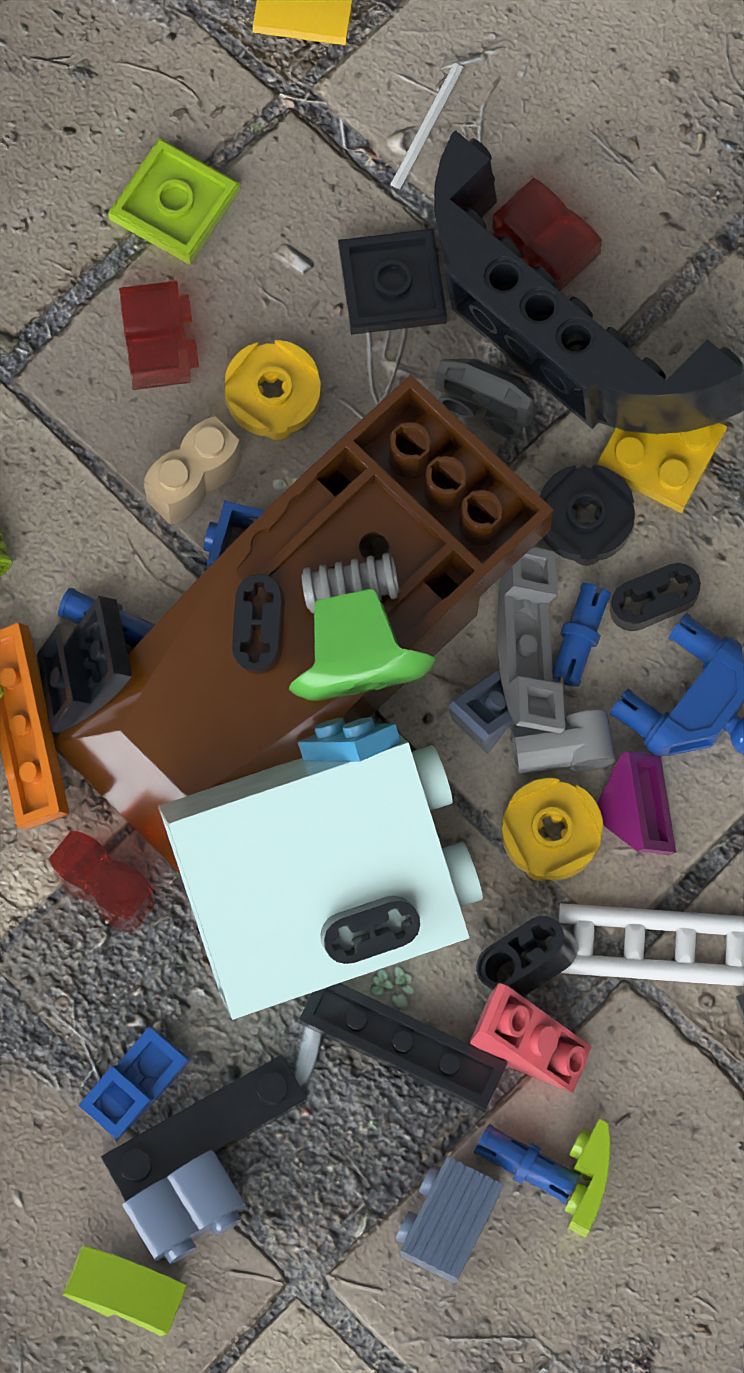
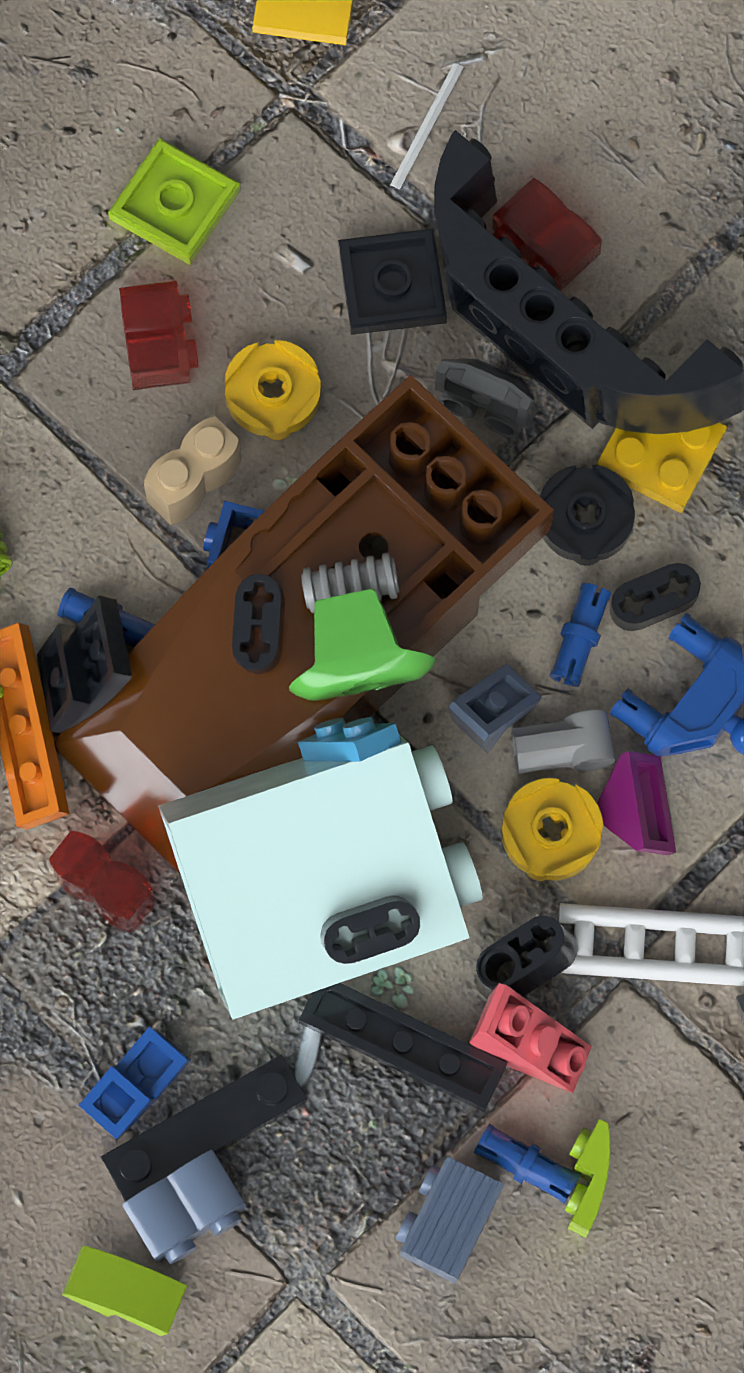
(526, 642): light grey slope -> none

